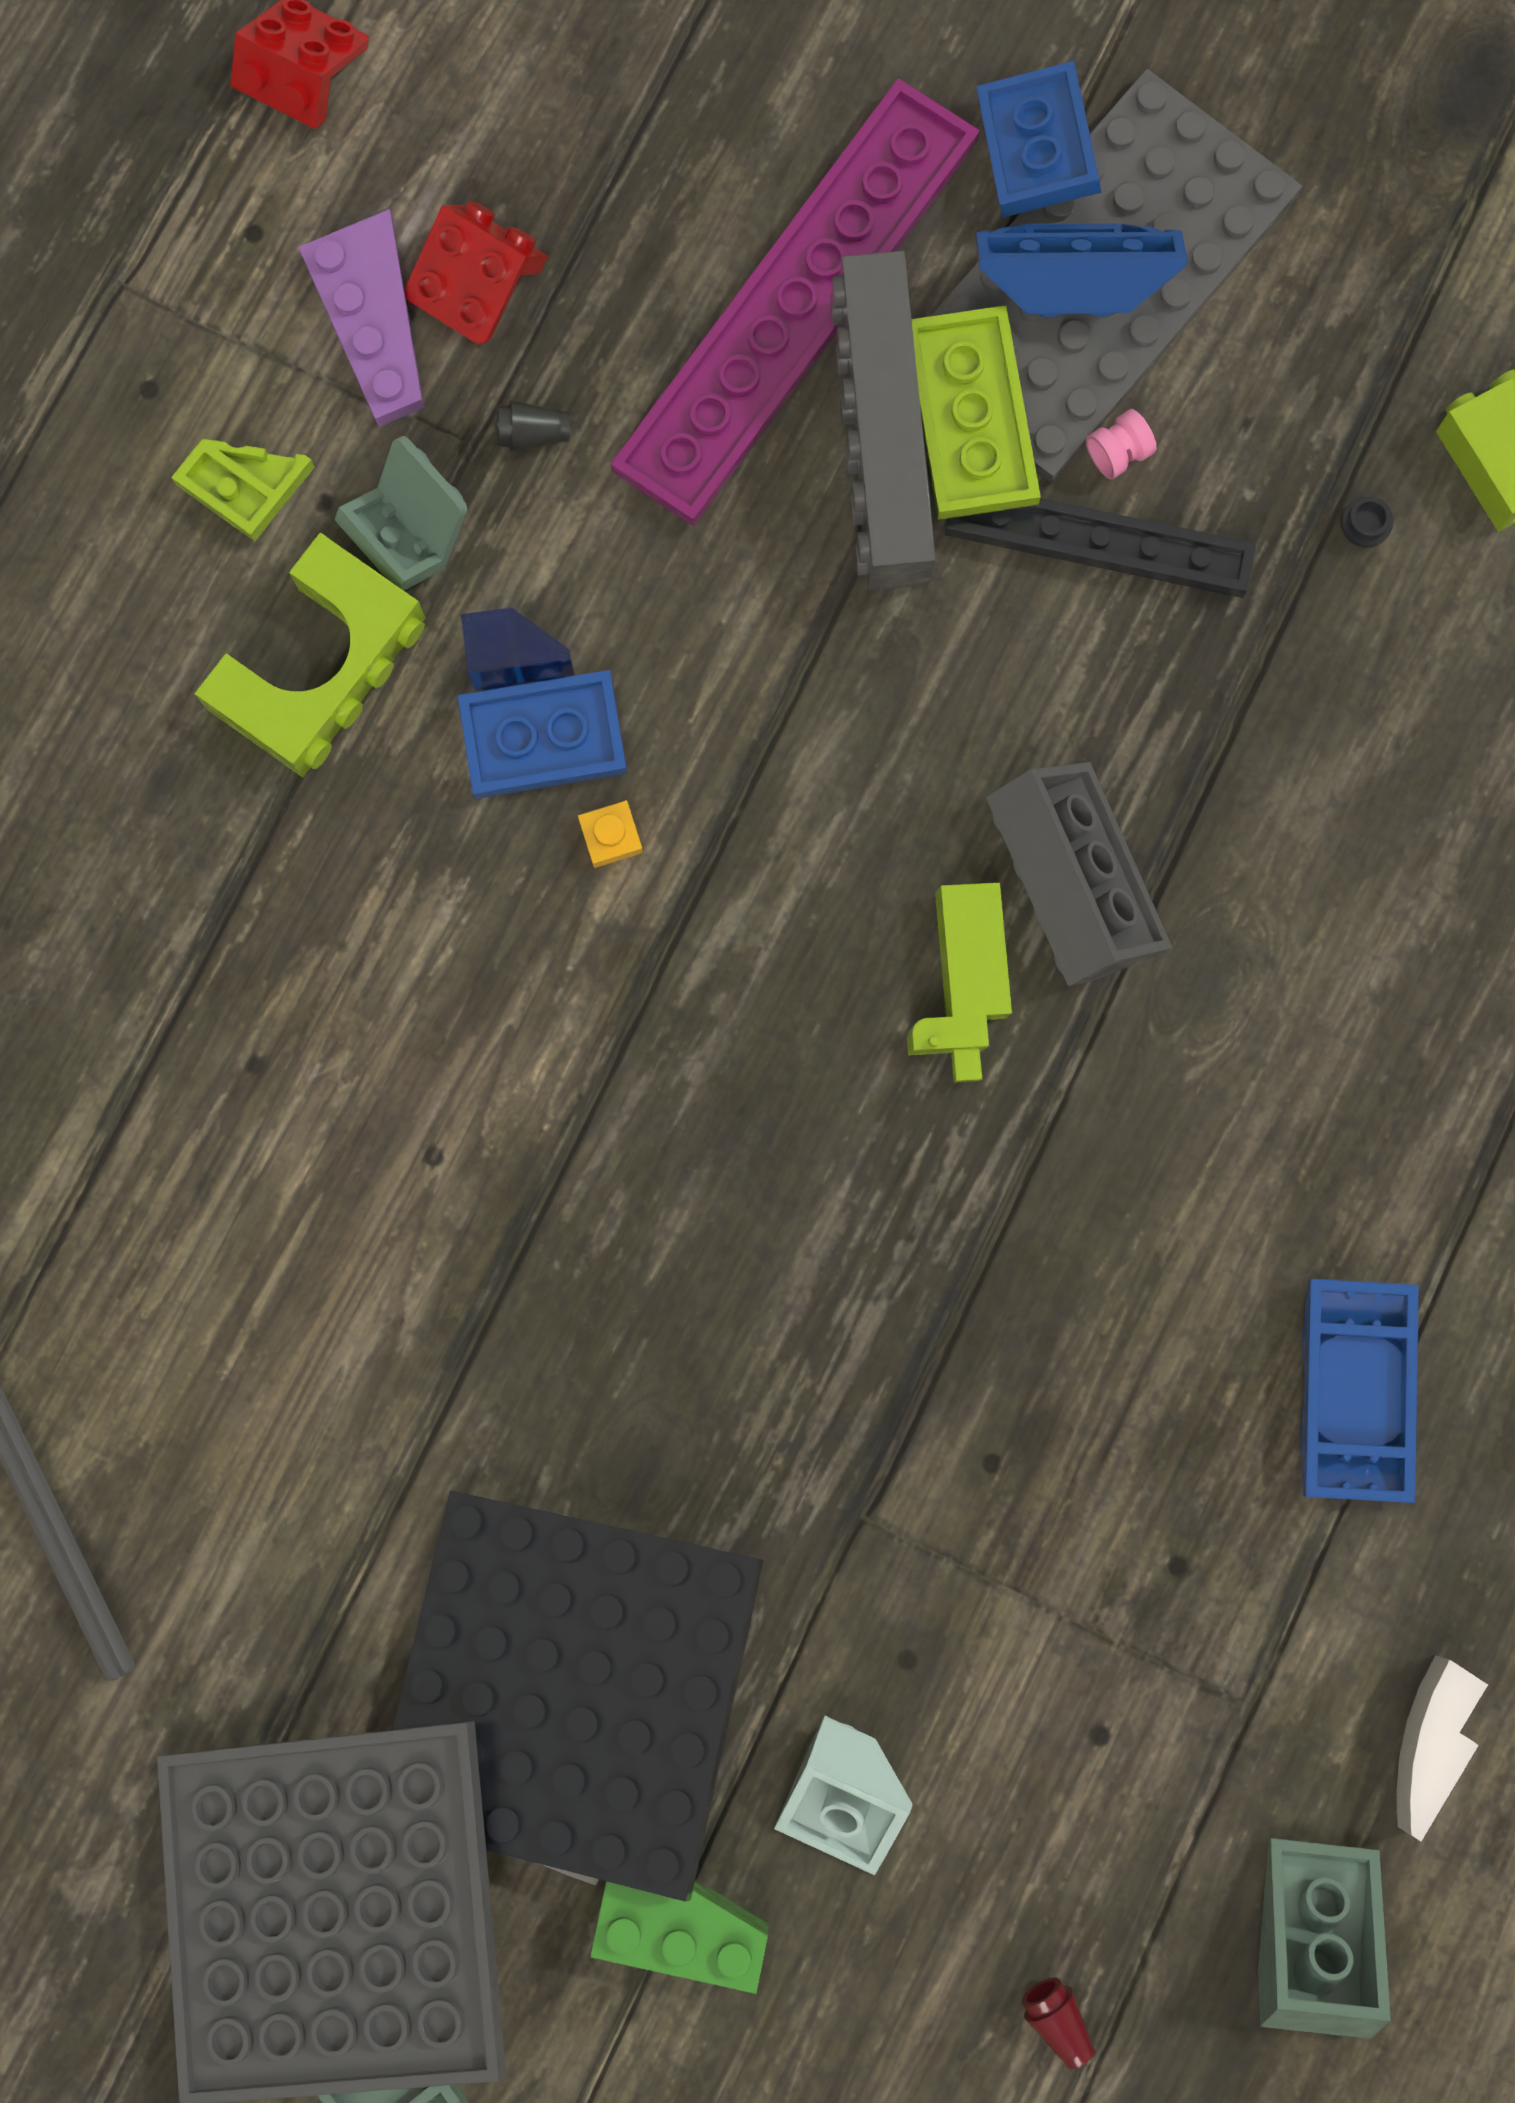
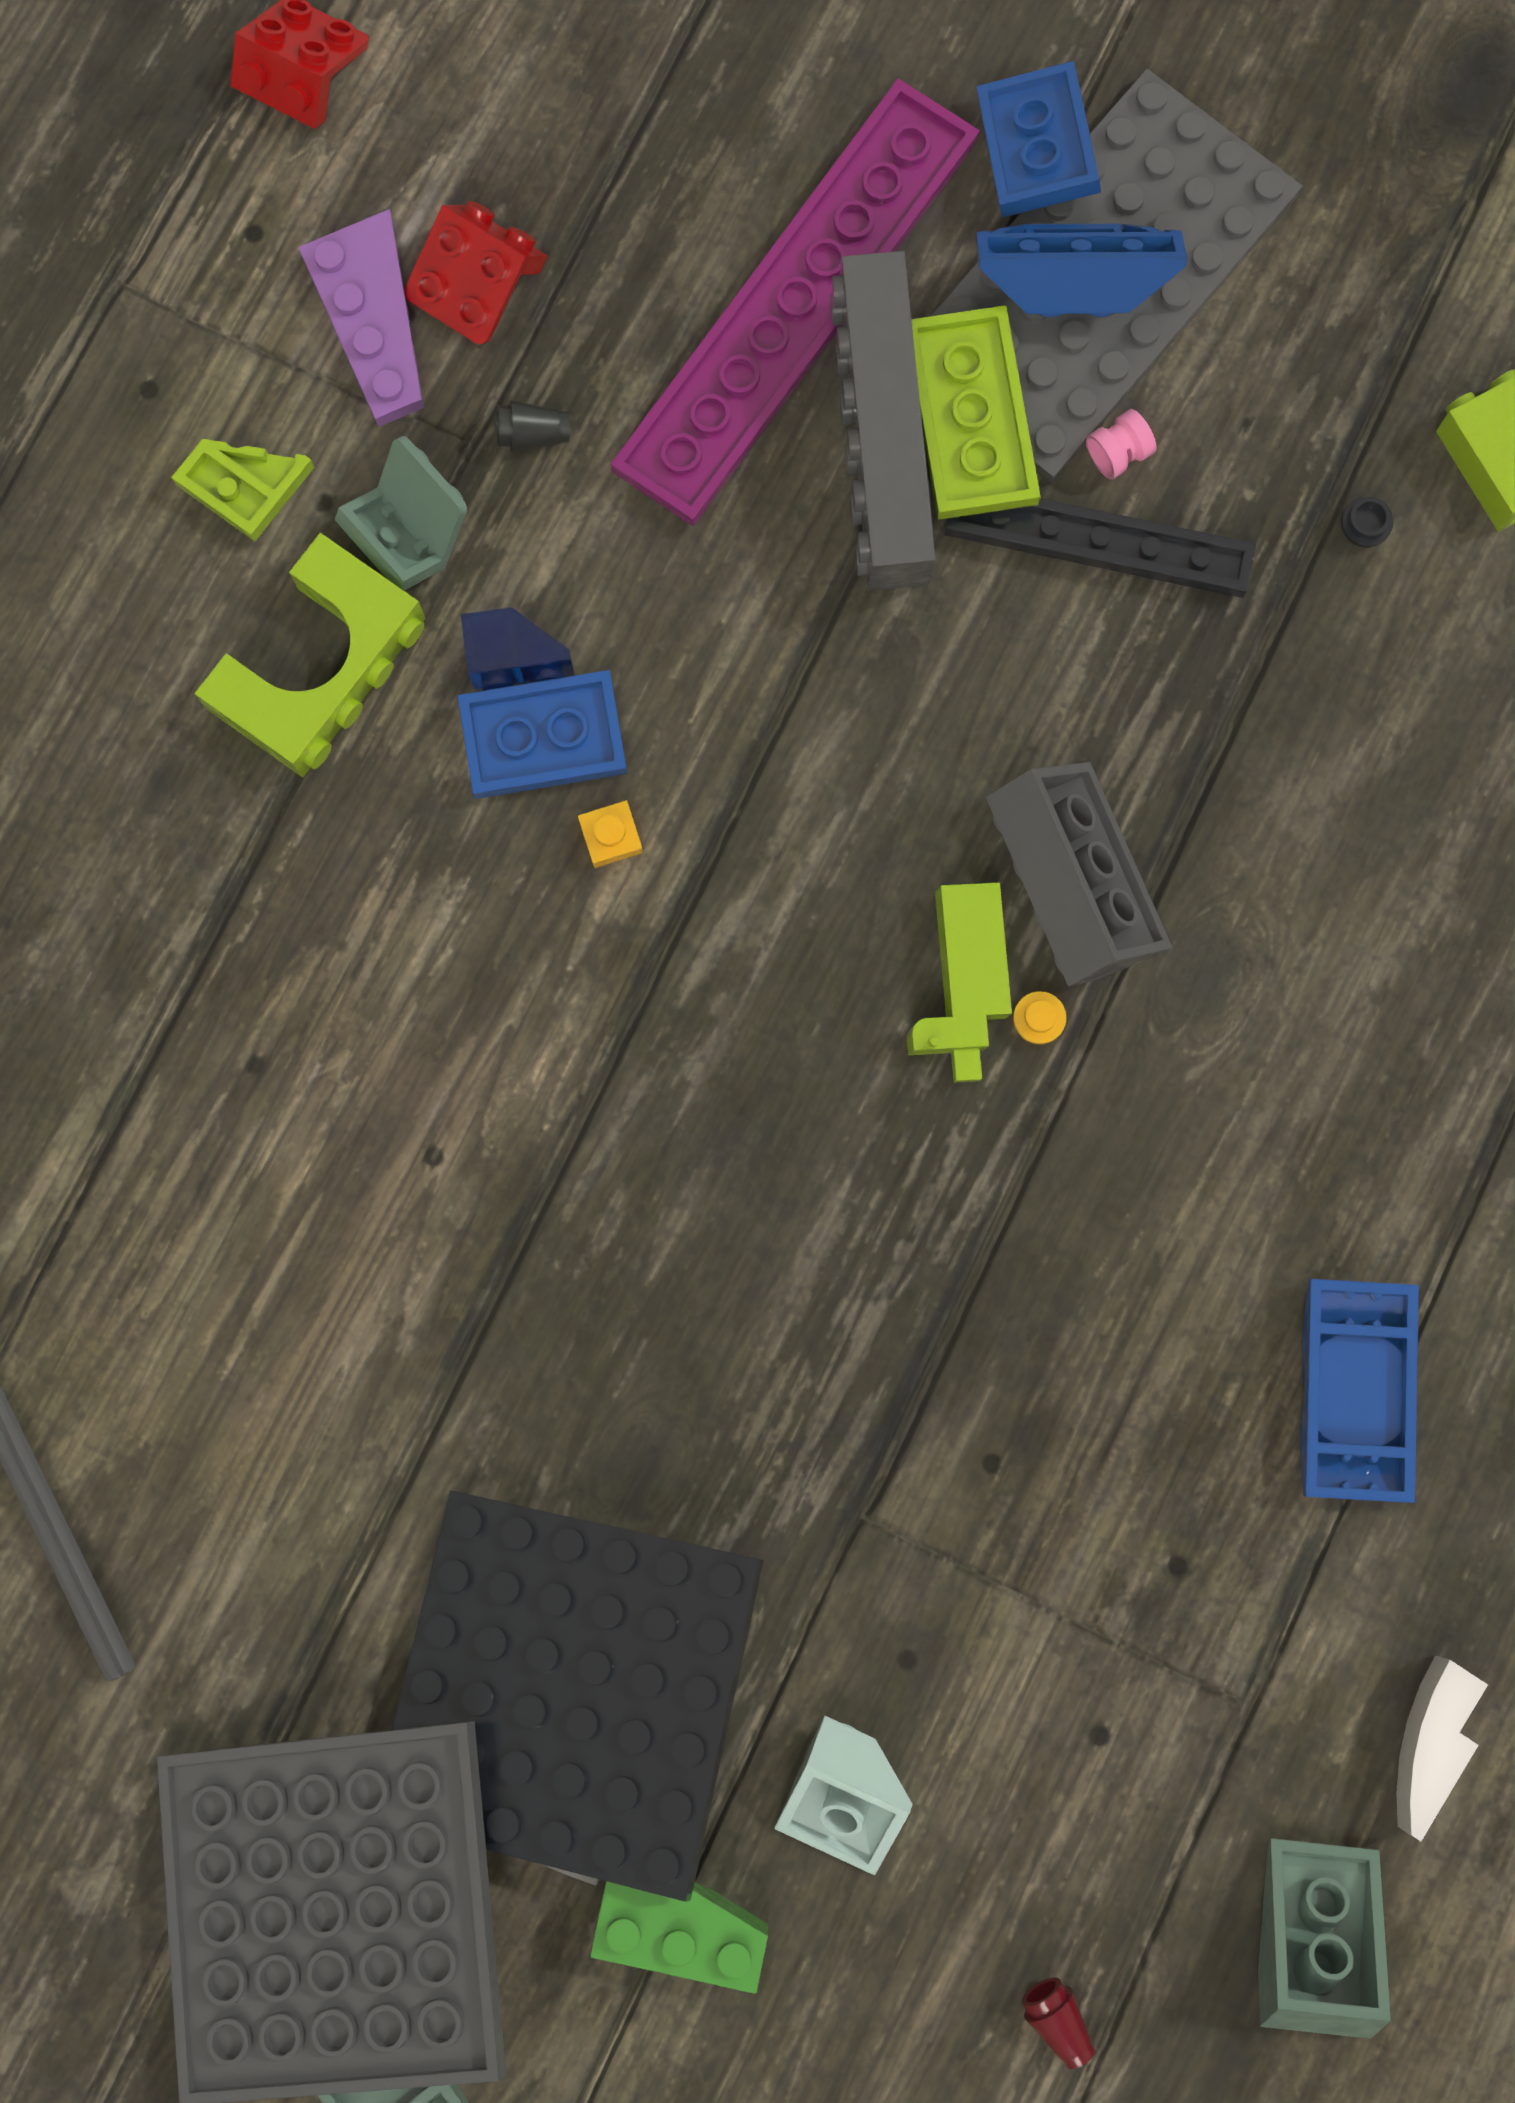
(1039, 1017): none -> yellow plate

